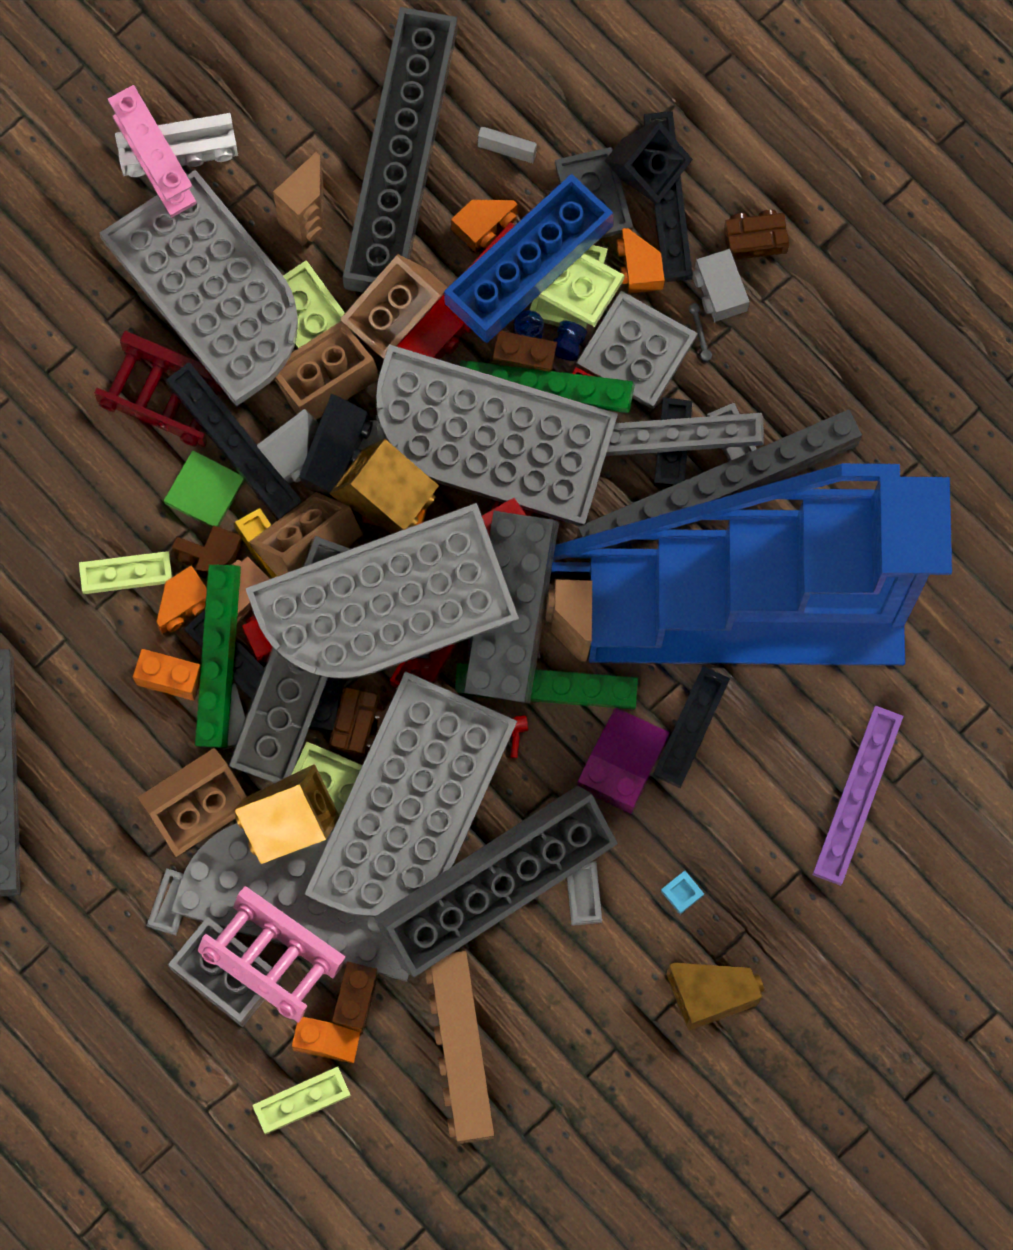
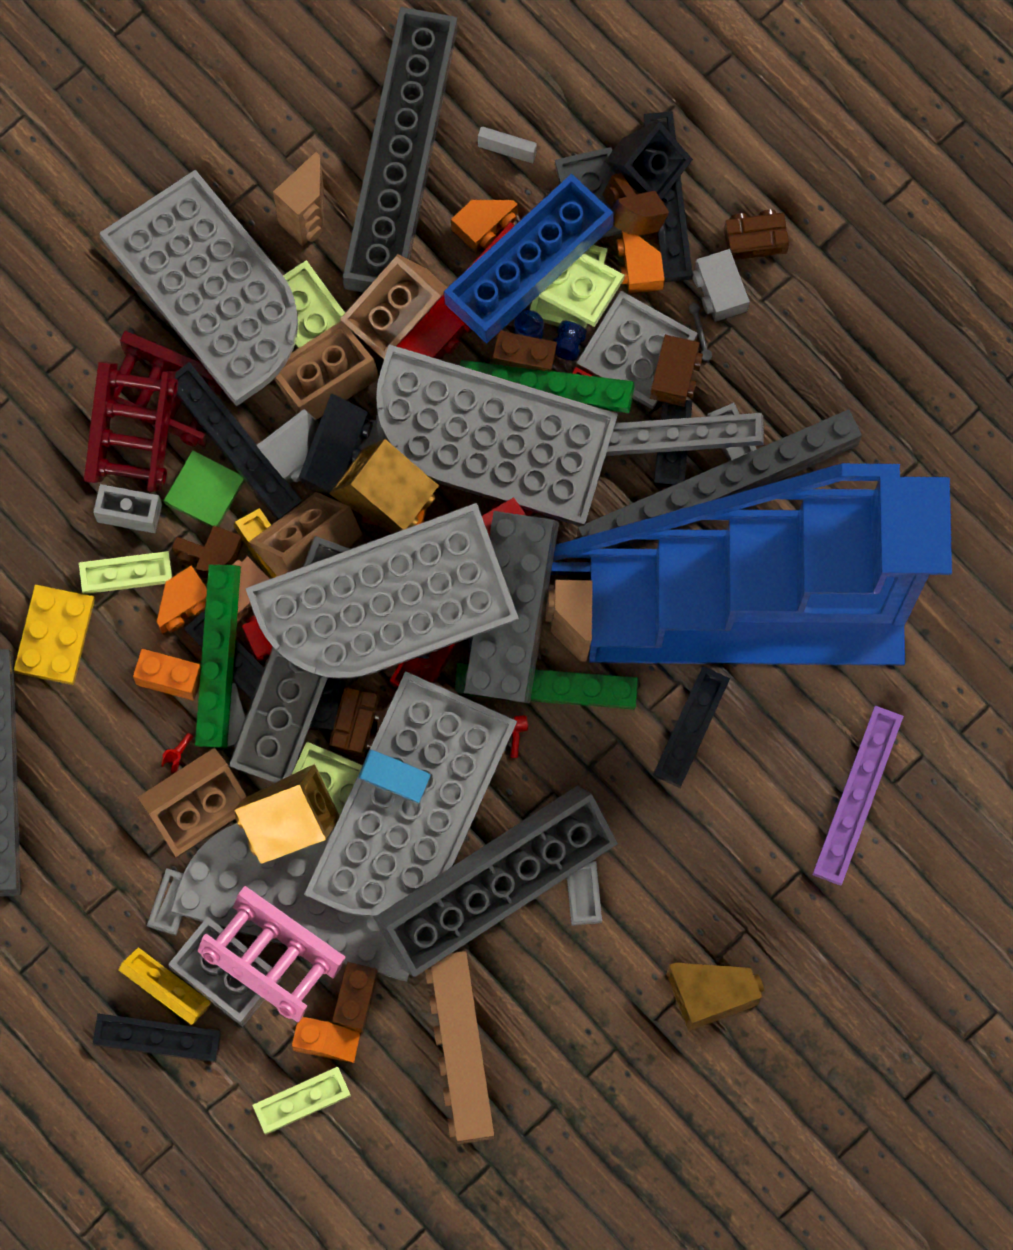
(54, 634): none -> yellow plate
(106, 408): none -> dark red fence
(127, 508): none -> light grey brick
(152, 151): bright pink fence -> none
(156, 1038): none -> black plate
(164, 986): none -> yellow plate
(174, 755): none -> red hand
(190, 141): white brick -> none
(394, 776): none -> dark azure slope
(623, 760): magenta slope -> none
(631, 212): none -> reddish brown brick
(675, 370): none -> reddish brown brick
(682, 892): medium azure tile -> none

